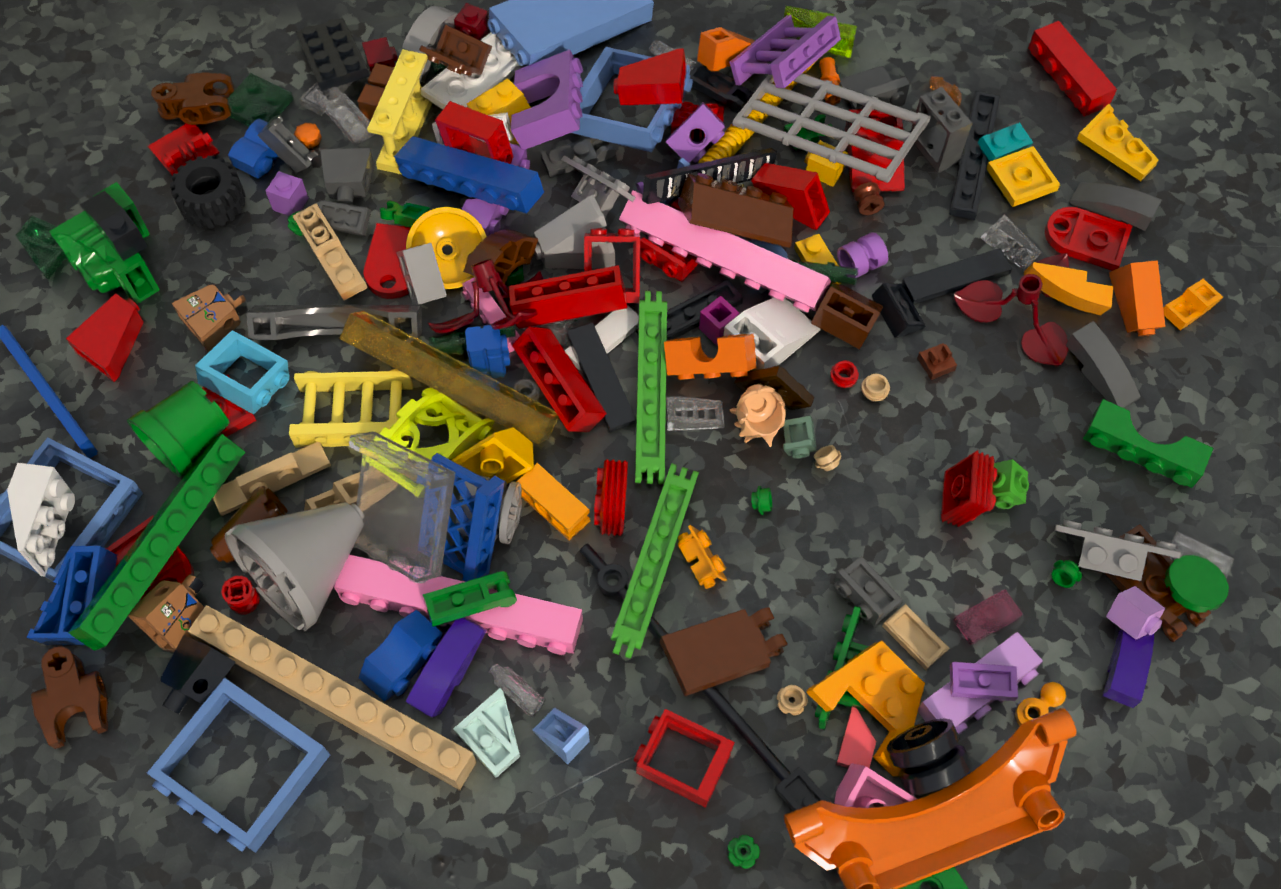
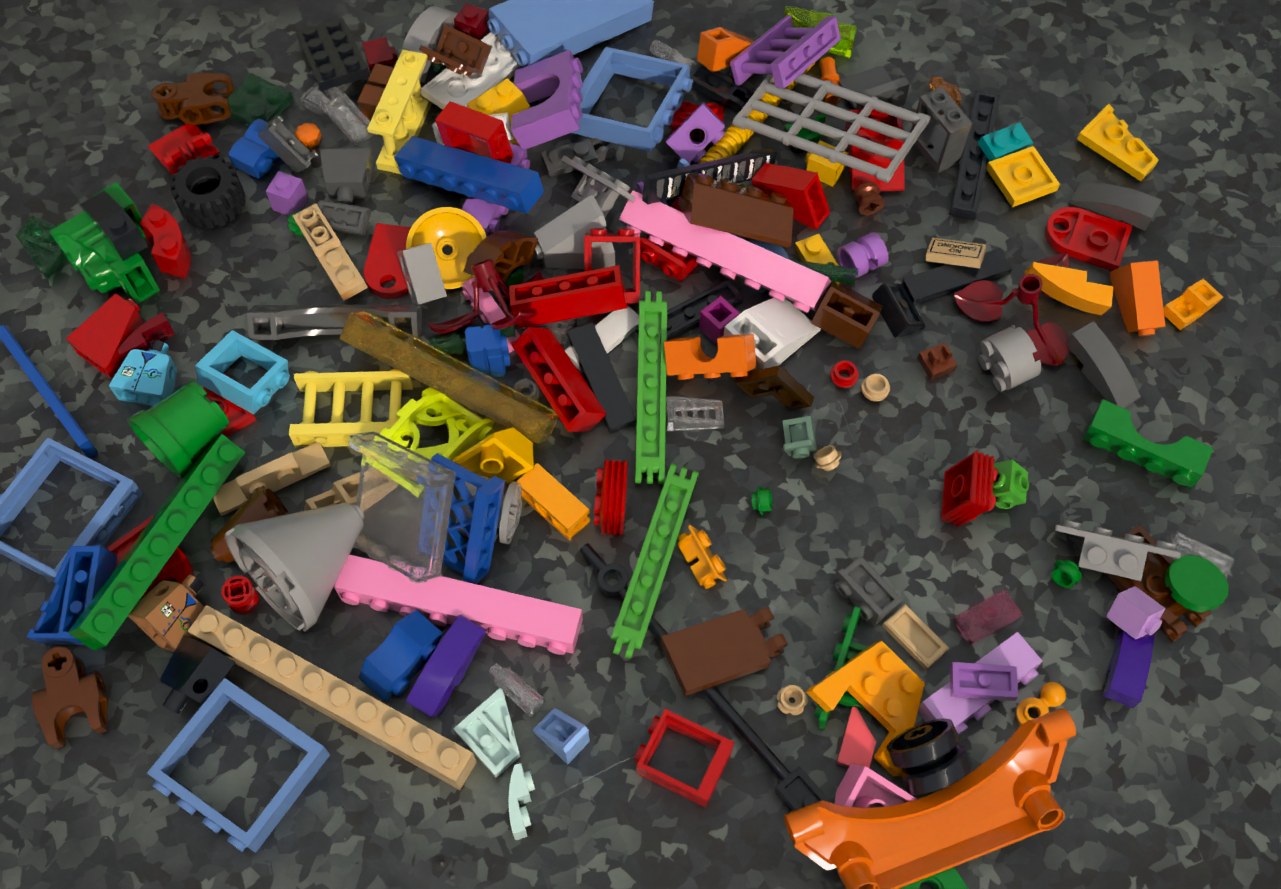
(39, 511): white slope -> none
(145, 375): none -> medium azure torso
(154, 329): none -> dark red slope
(168, 242): none -> red brick
(210, 314): medium nougat torso -> none
(403, 215): green plate -> none
(469, 598): green plate -> none
(519, 788): none -> light aqua slope
(653, 80): red slope -> none
(738, 859): green plate -> none
(760, 413): light nougat hair -> none
(956, 252): none -> tan tile
(1009, 358): none -> light grey brick
(1016, 236): clear slope -> none
(1071, 68): red brick -> none

